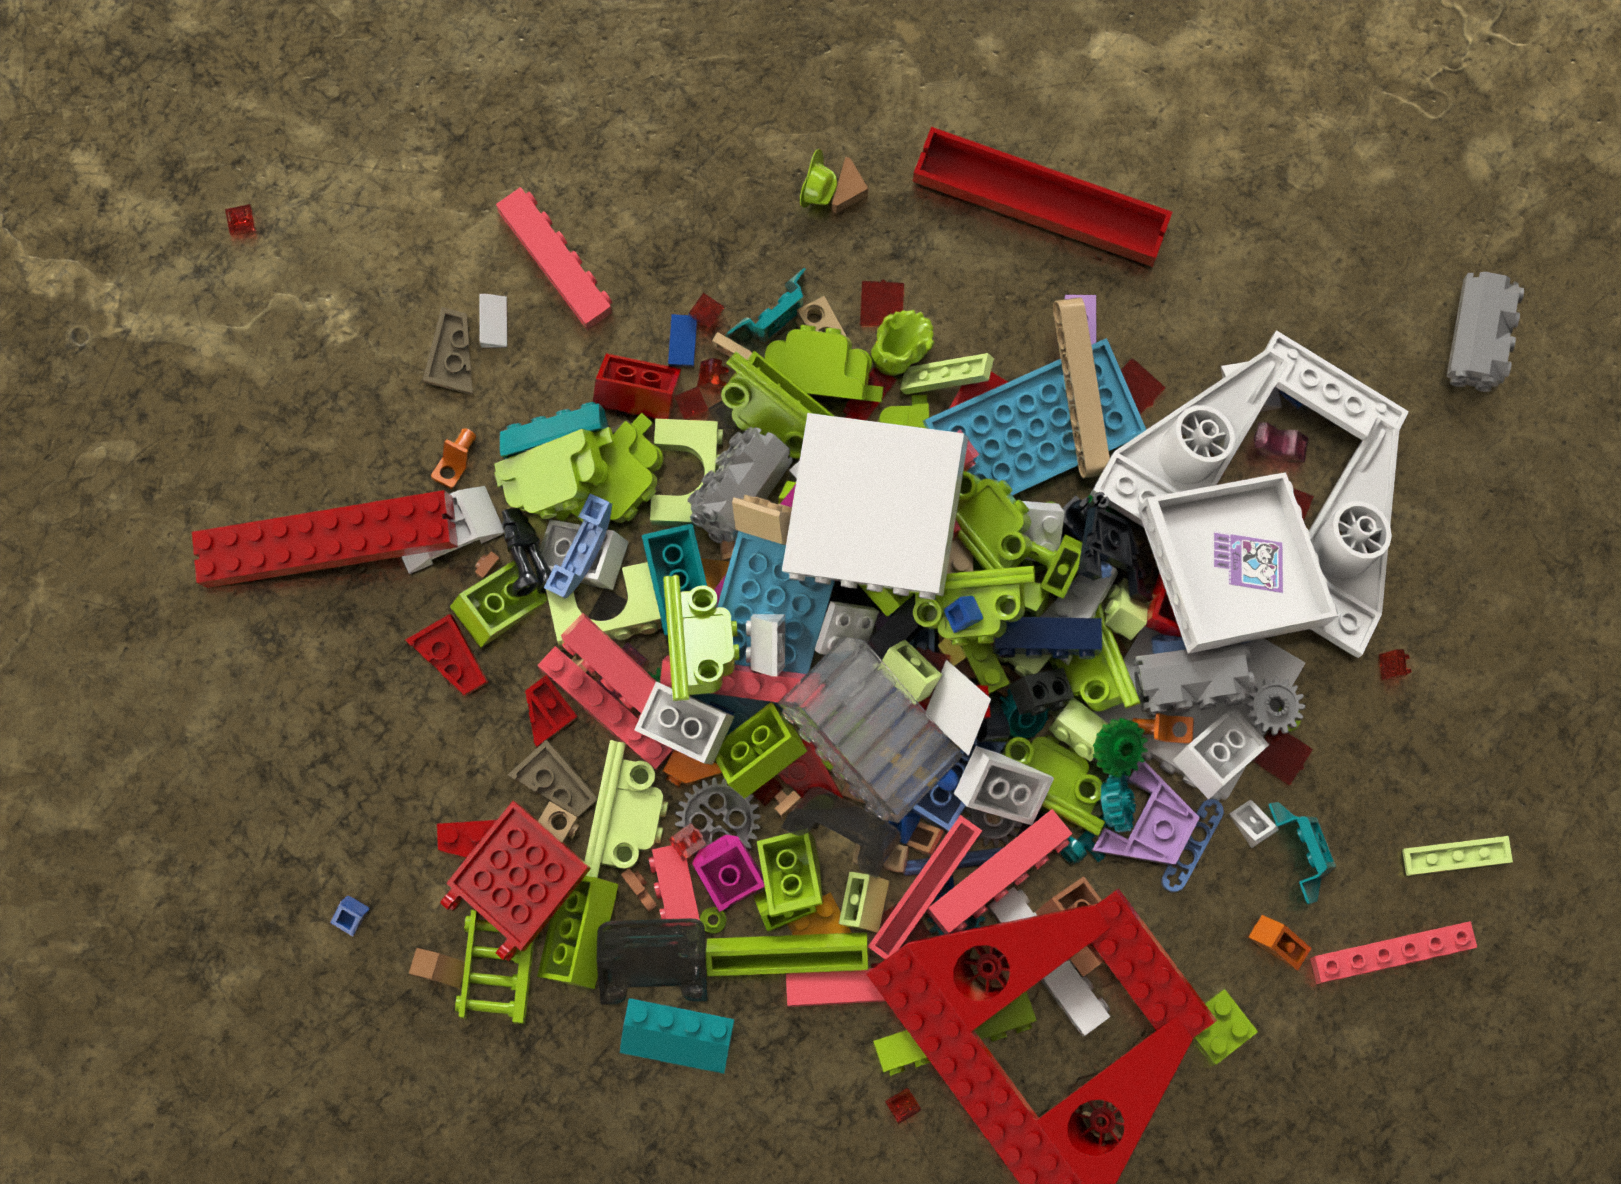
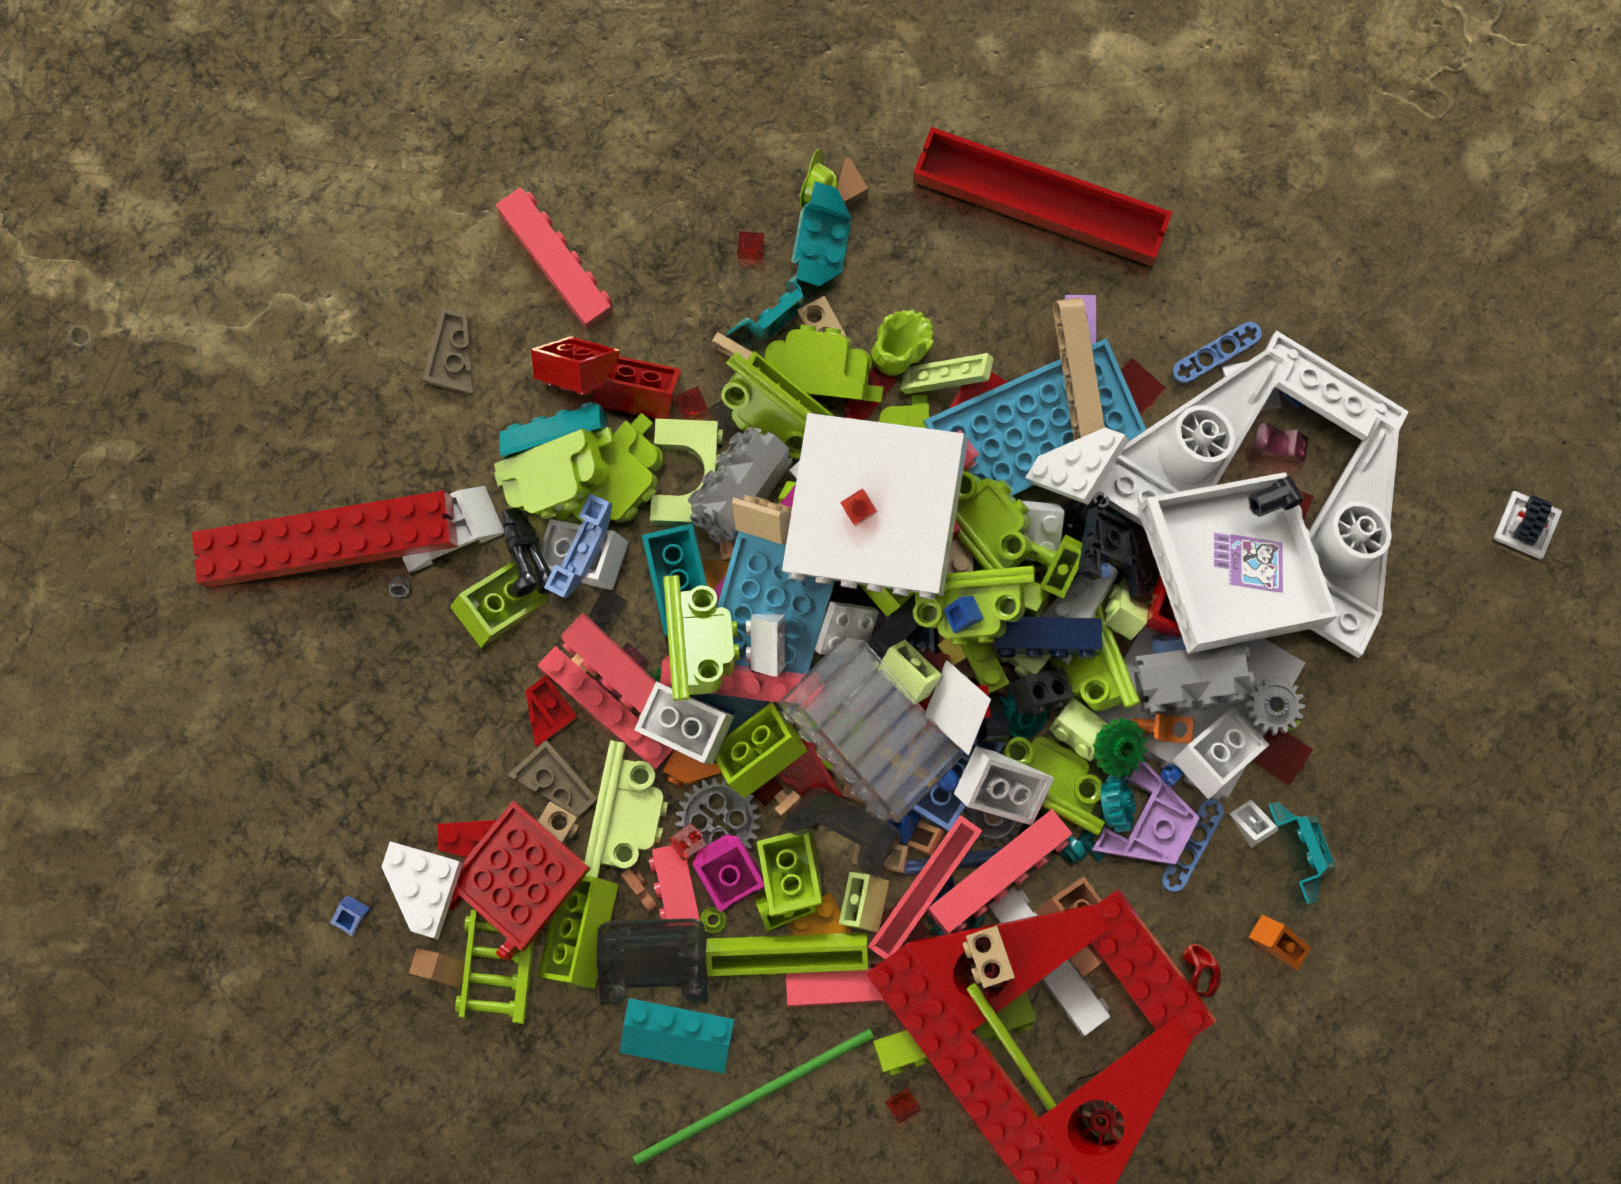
(240, 220): clear red tile -> none
(394, 588): none -> light grey hinge
(421, 886): none -> white plate
(450, 654): red wing -> none
(455, 457): orange bracket -> none
(487, 565): nougat plate -> none
(493, 321): white slope -> none
(573, 364): none -> red slope
(638, 616): yellowish green arch -> none
(682, 341): blue tile -> none
(706, 311): clear red tile -> none
(710, 373): clear red tile -> none
(750, 245): none -> clear red plate
(753, 1097): none -> bright green piece
(821, 236): none -> teal piece
(859, 507): none -> clear red plate
(879, 301): clear red piece -> none
(995, 954): none -> tan brick
(1011, 1046): none -> lime piece
(1079, 466): none -> white plate
(1171, 774): none -> blue hinge
(1201, 959): none -> red piece
(1216, 353): none -> medium blue beam
(1227, 1032): lime brick -> none
(1281, 495): none -> black piece
(1393, 952): coral brick -> none
(1394, 664): clear red tile -> none
(1457, 855): yellowish green plate -> none
(1484, 331): light grey brick -> none
(1527, 524): none -> white plate

